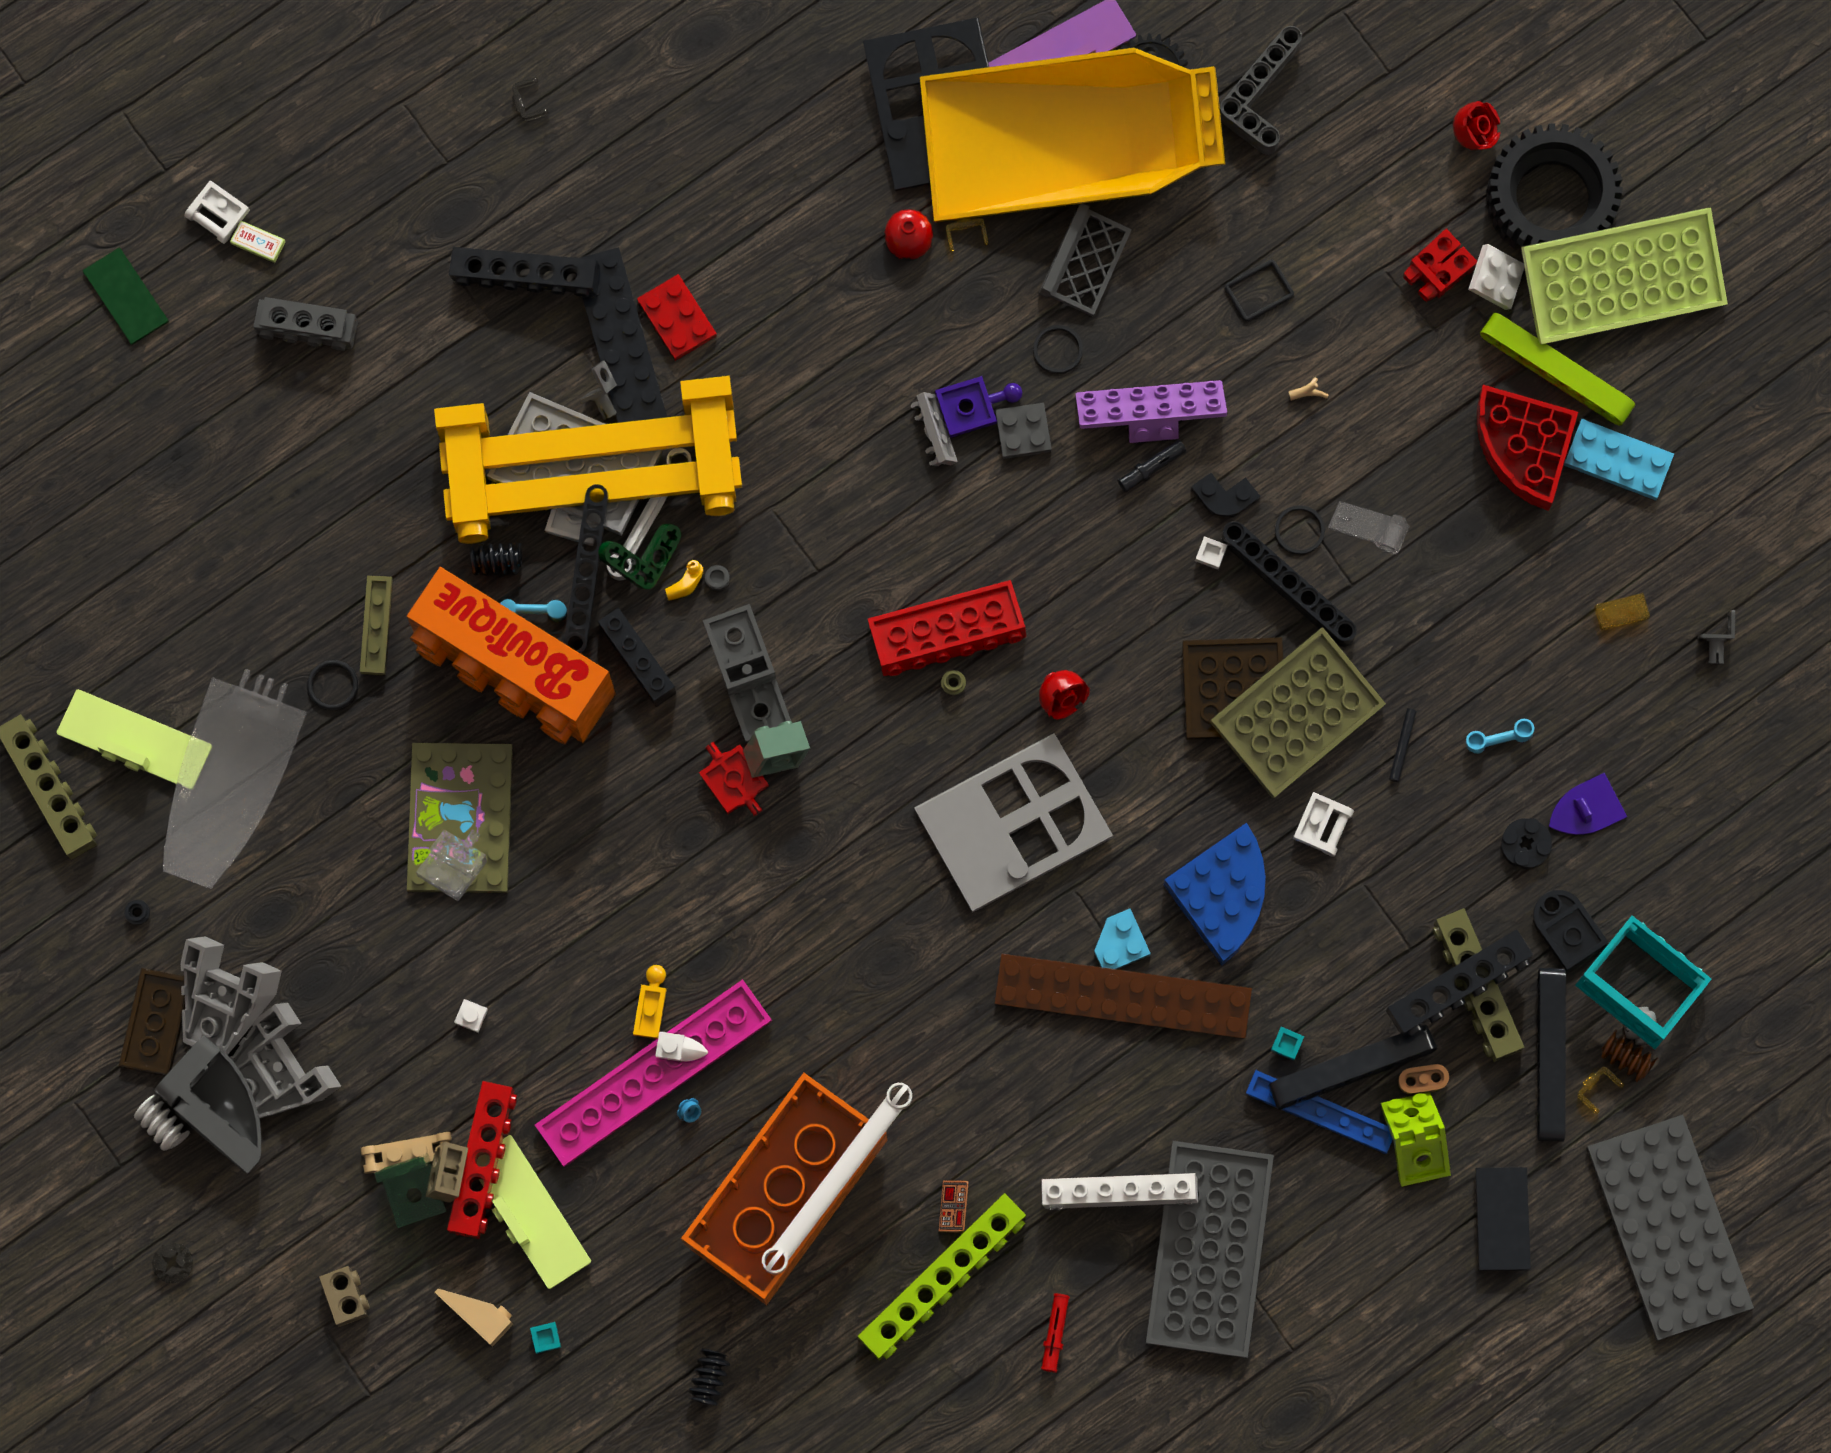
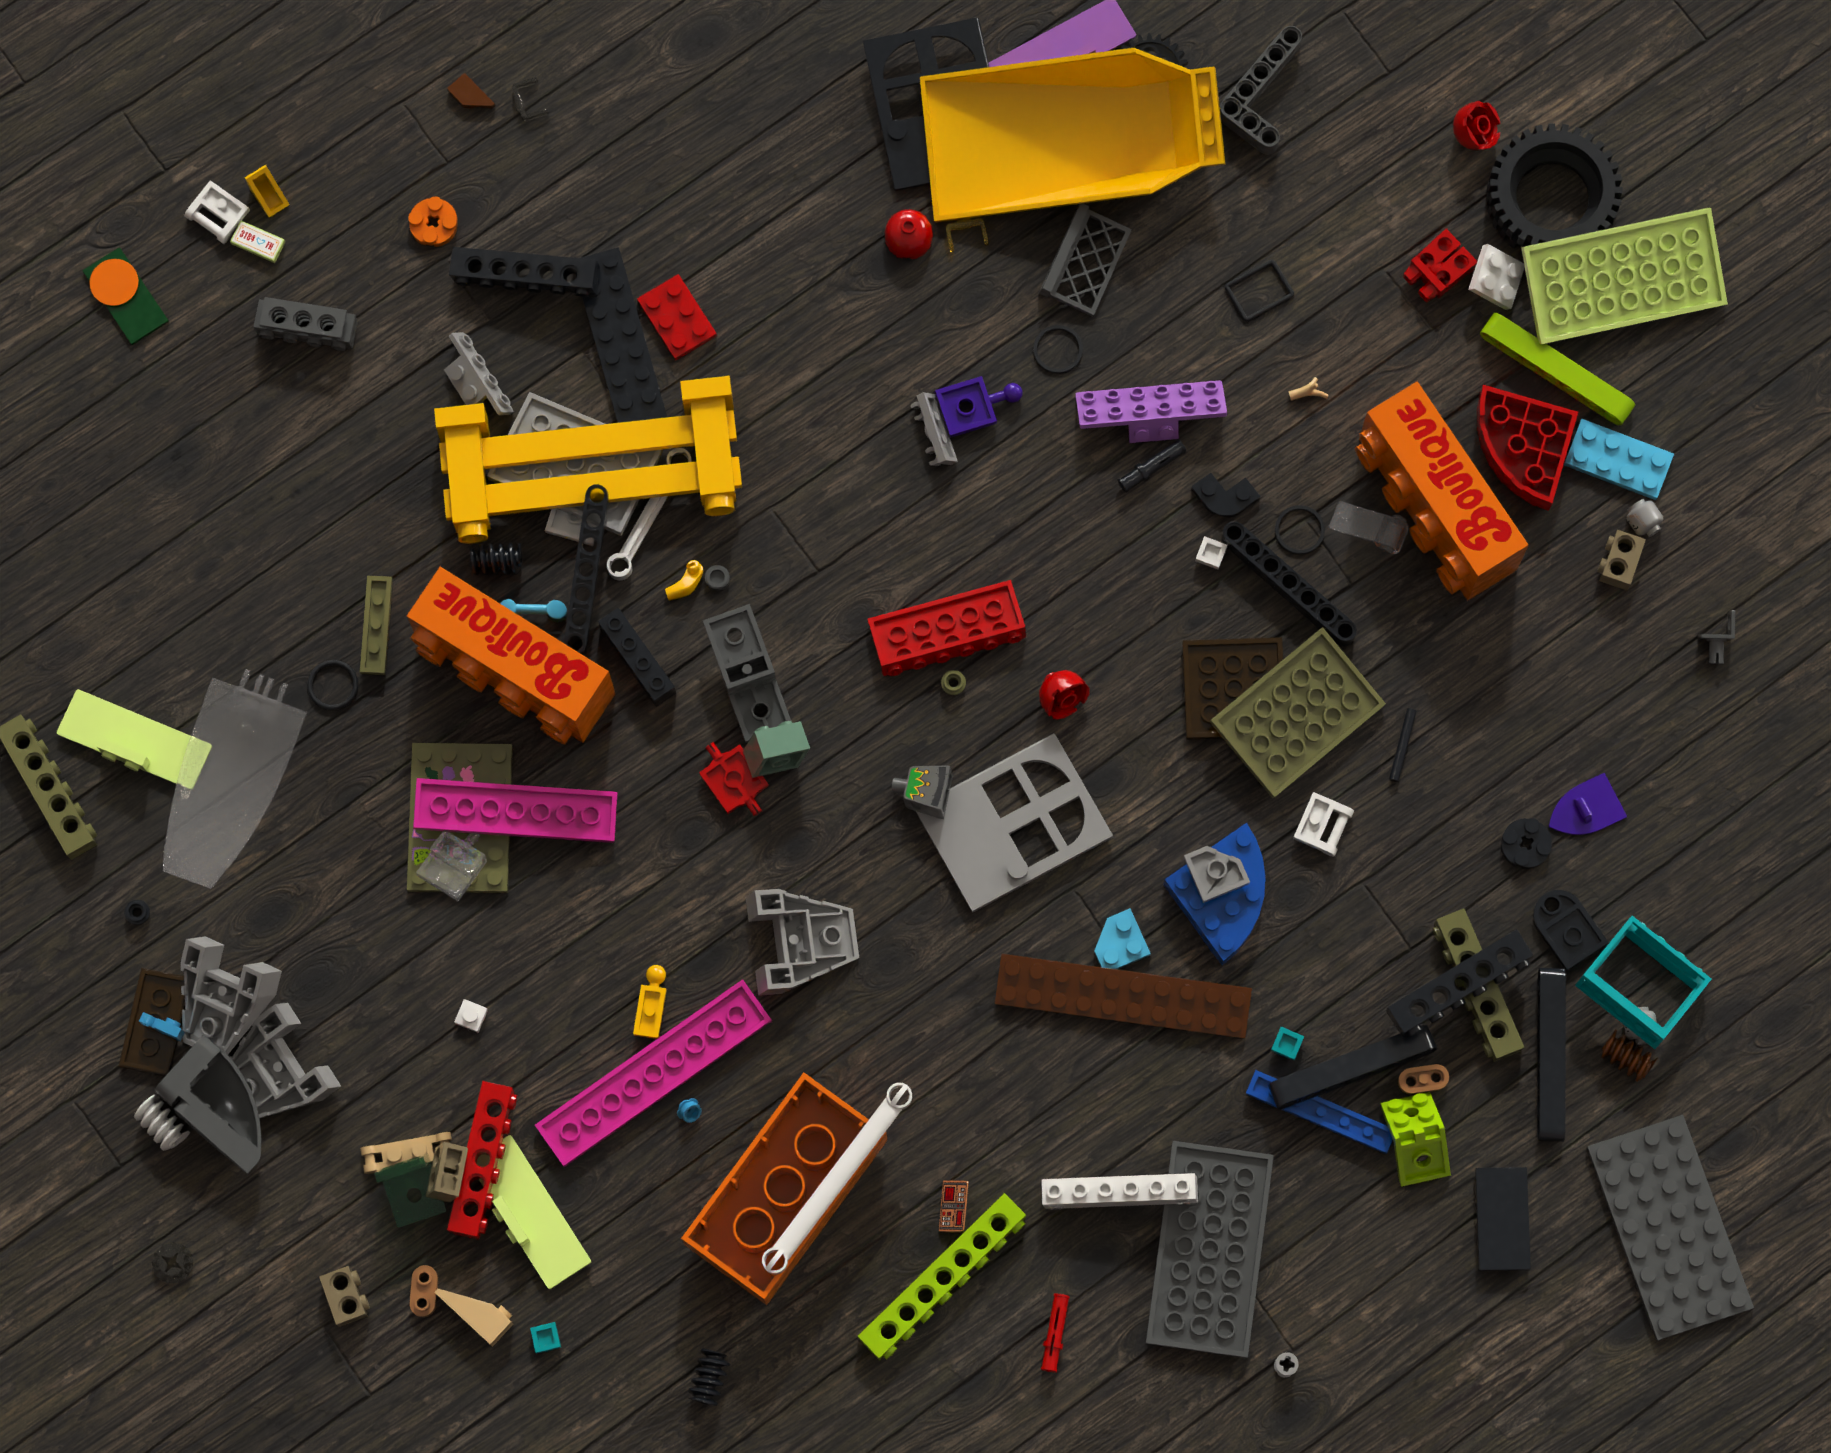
(114, 282): none -> orange piece
(169, 1027): none -> dark azure plate
(266, 191): none -> yellow slope
(423, 1291): none -> medium nougat plate
(433, 235): none -> orange plate
(469, 94): none -> reddish brown tile
(472, 377): none -> light grey bracket
(515, 810): none -> dark pink plate
(600, 395): dark grey bracket -> none
(645, 564): dark green beam -> none
(678, 1048): white plate -> none
(808, 938): none -> light grey wedge
(925, 789): none -> dark grey torso
(1023, 430): dark grey plate -> none
(1215, 872): none -> light grey plate
(1292, 1360): none -> light grey bush
(1441, 492): none -> orange brick
(1522, 732): medium azure bar -> none
(1591, 1081): clear yellow piece -> none
(1622, 611): clear yellow plate -> none
(1625, 561): none -> dark tan brick
(1644, 518): none -> light grey head

